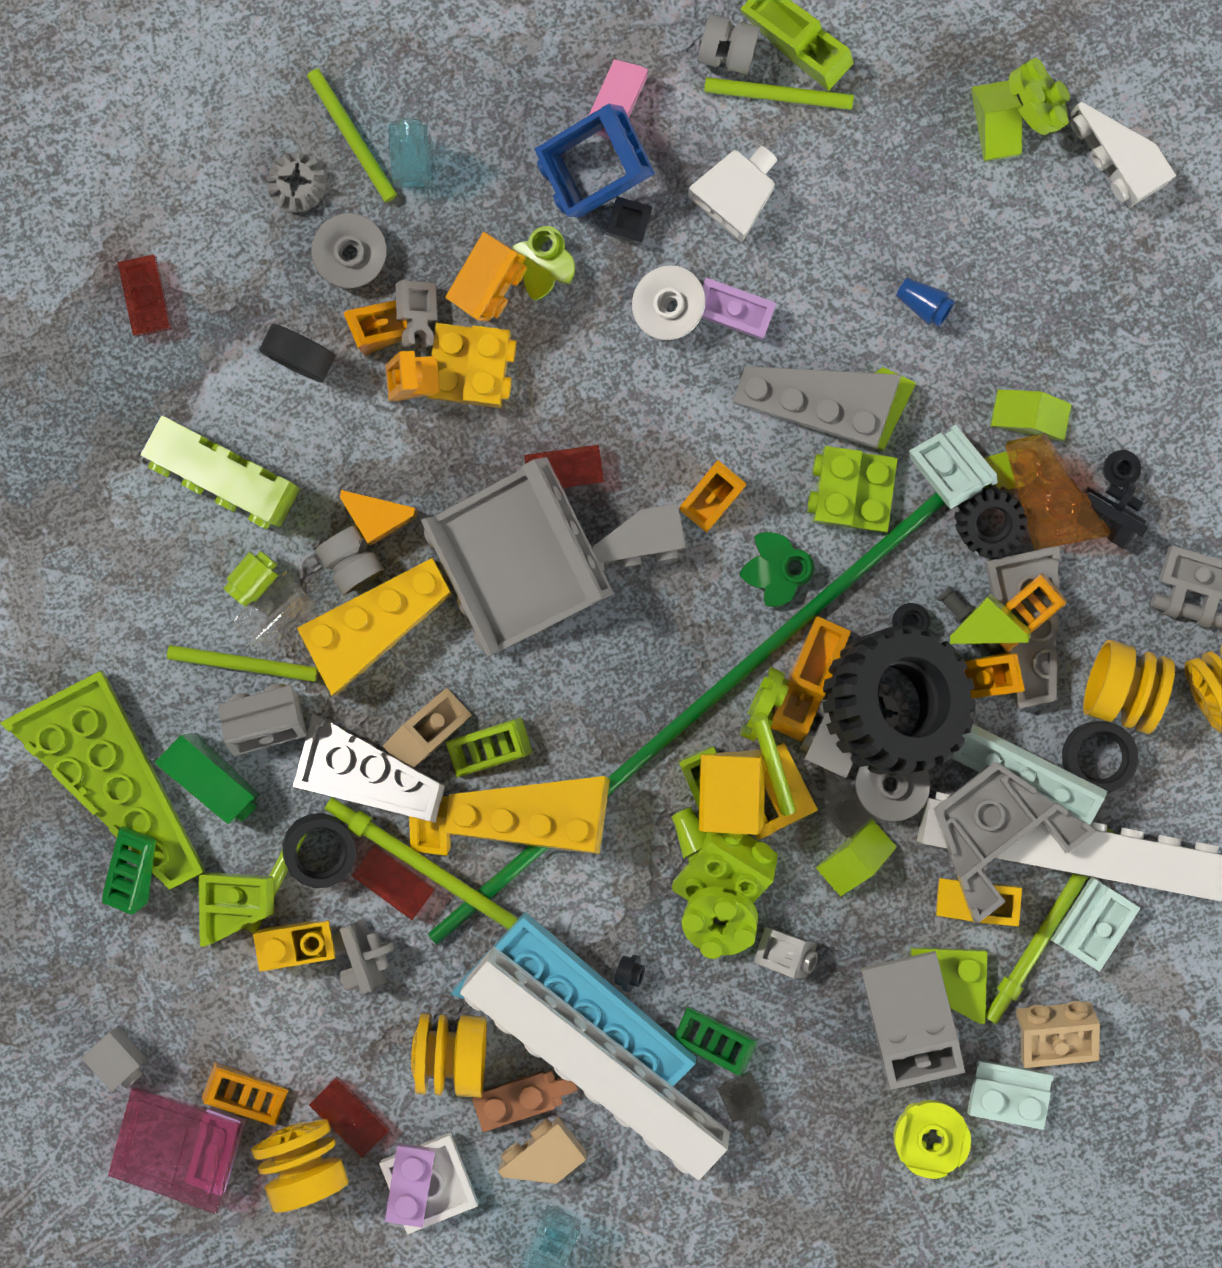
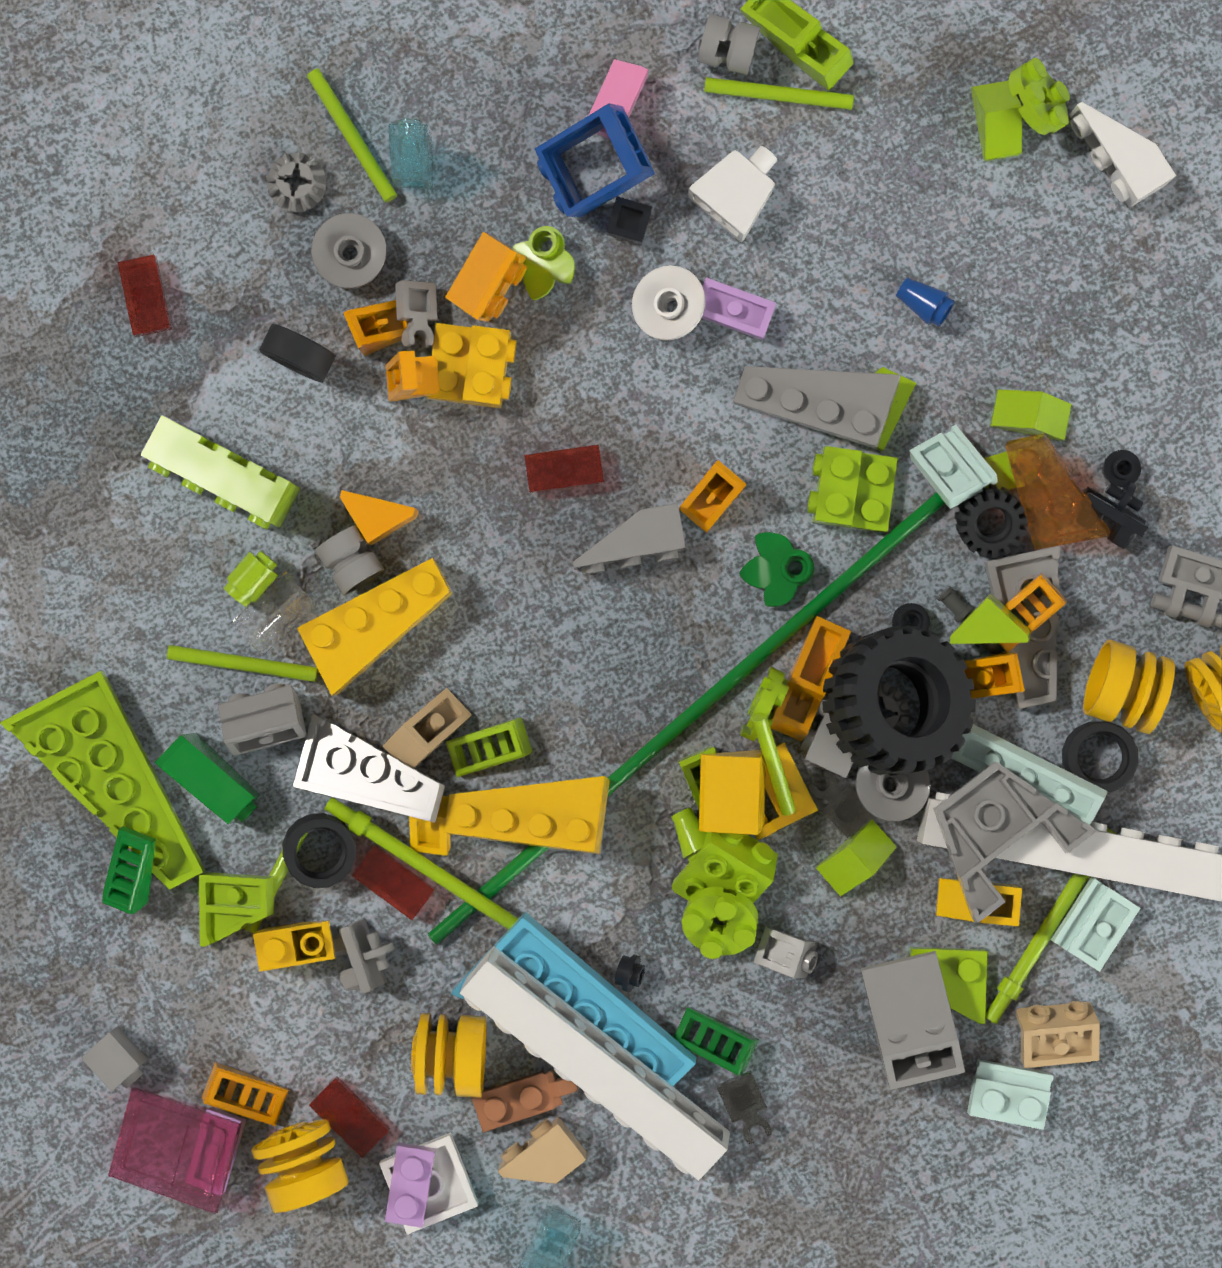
(516, 557): light grey panel -> none
(919, 1120): neon yellow plate -> none

